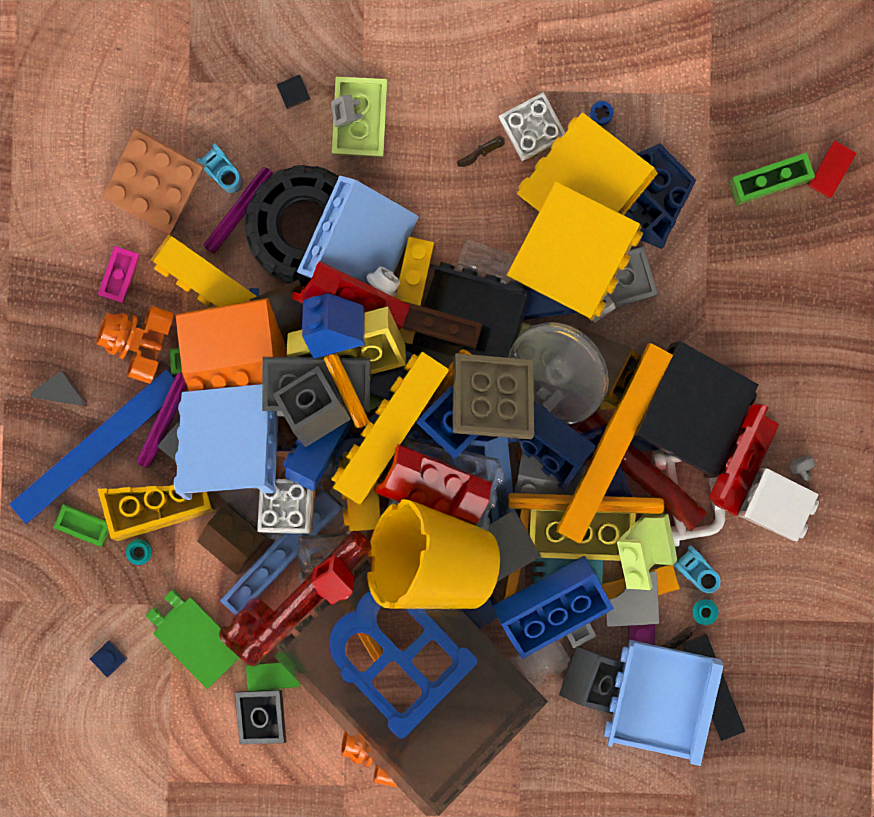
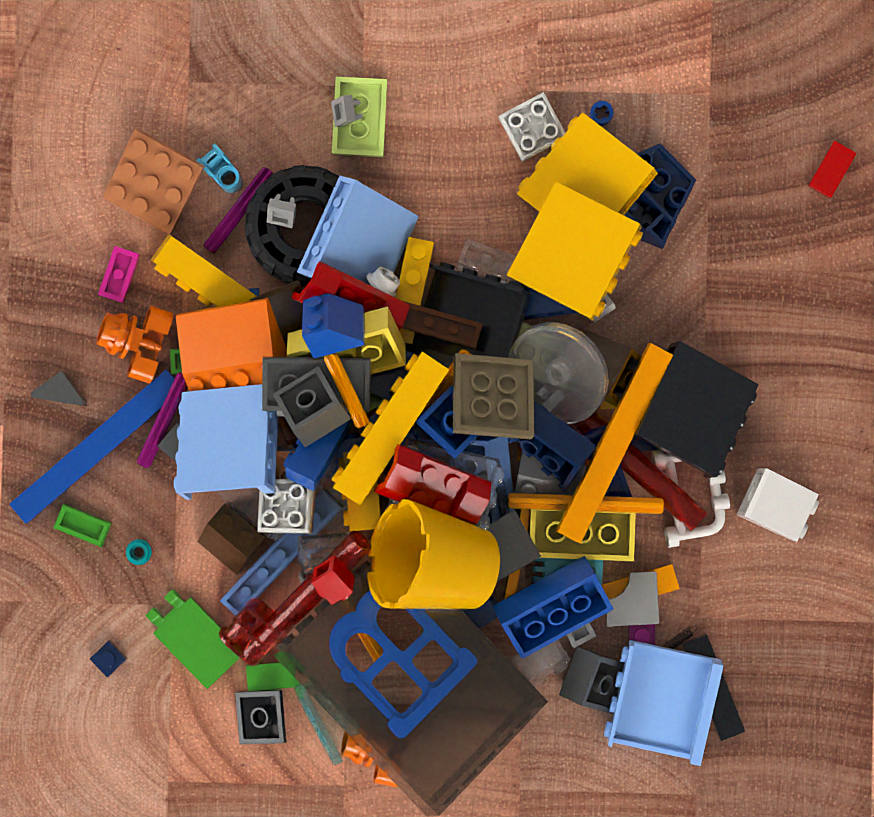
(149, 508): yellow wedge -> none
(281, 212): none -> light grey tile
(293, 91): black tile -> none
(318, 724): none -> clear light blue tile
(482, 150): dark brown piece -> none
(635, 281): light grey tile -> none
(644, 545): yellowish green panel -> none
(696, 569): medium azure piece -> none
(697, 608): teal plate -> none
(742, 468): red piece -> none
(771, 179): bright green brick -> none
(803, 465): light grey tile -> none

